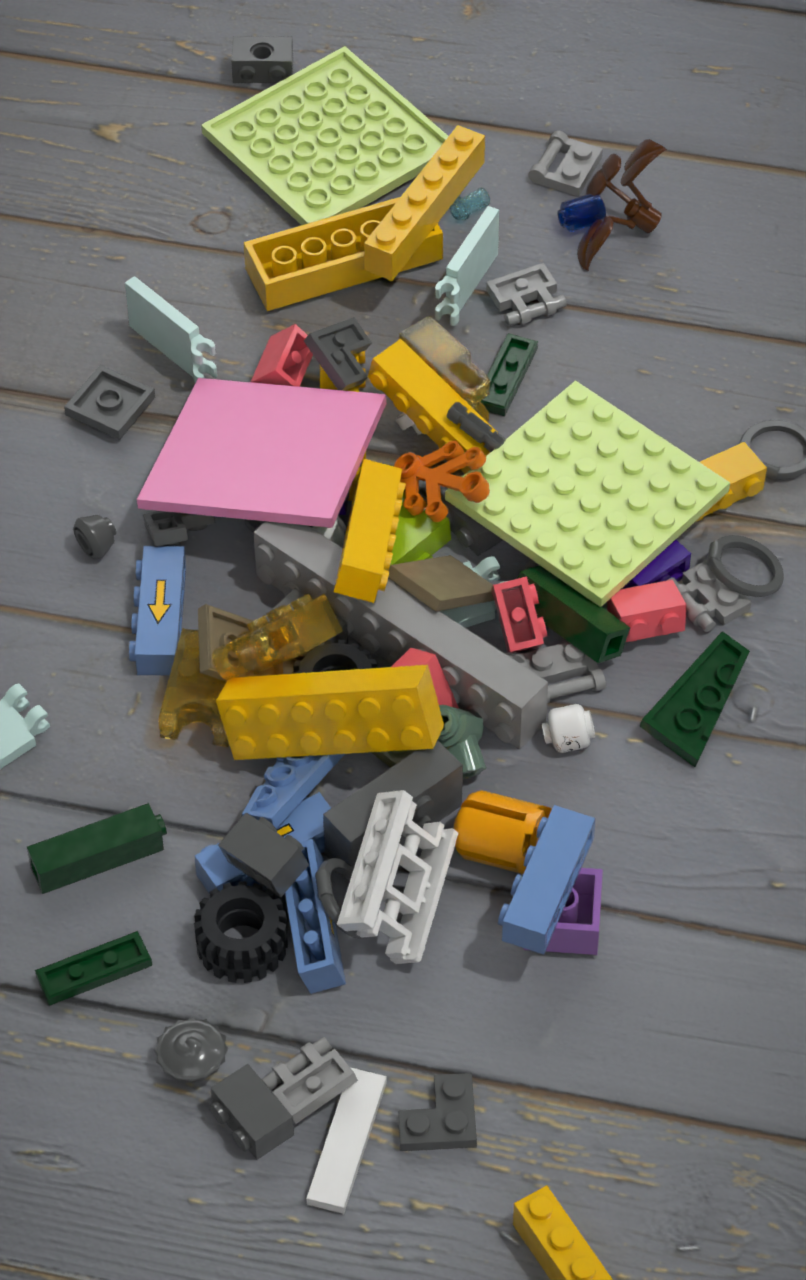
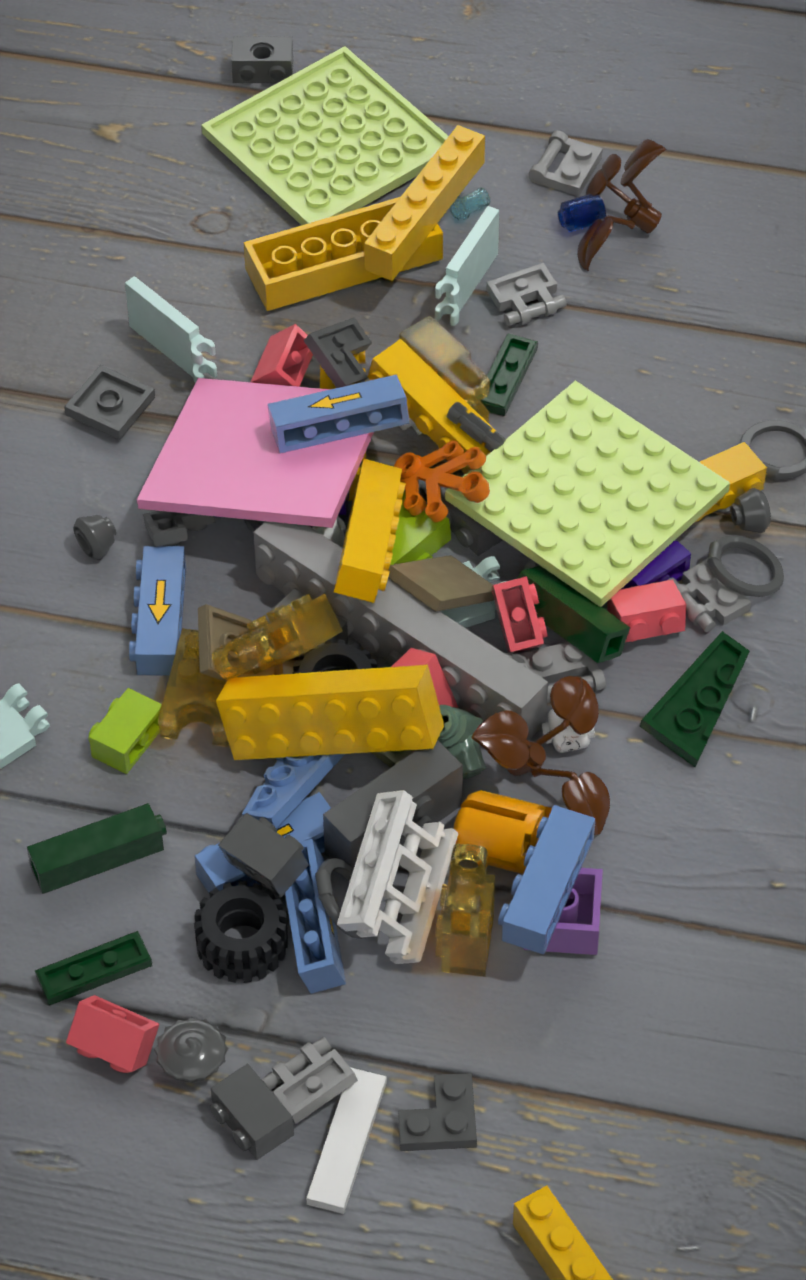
(112, 1034): none -> coral brick
(125, 731): none -> lime brick
(338, 413): none -> medium blue brick
(466, 913): none -> clear yellow brick
(506, 741): none -> reddish brown plant
(751, 511): none -> dark grey cone

